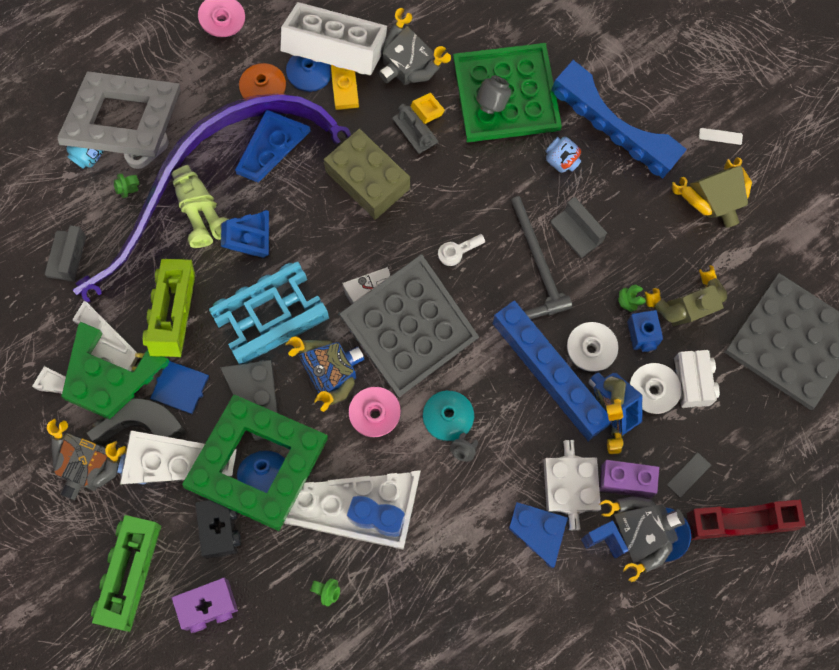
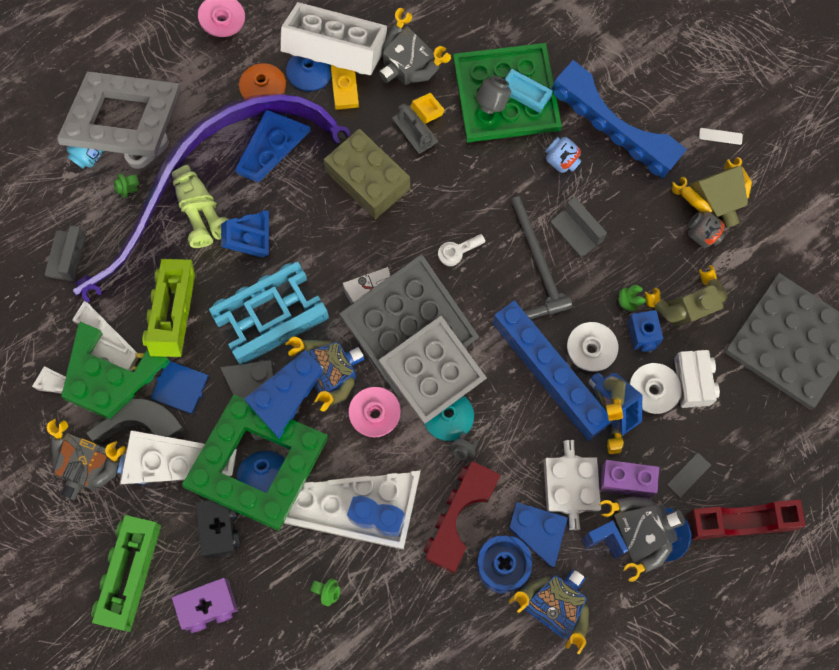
(282, 394): none -> blue wing
(432, 369): none -> light grey plate
(475, 487): none -> dark red arch
(504, 548): none -> blue brick
(528, 91): none -> medium azure tile
(557, 606): none -> torso
(706, 229): none -> dark grey head

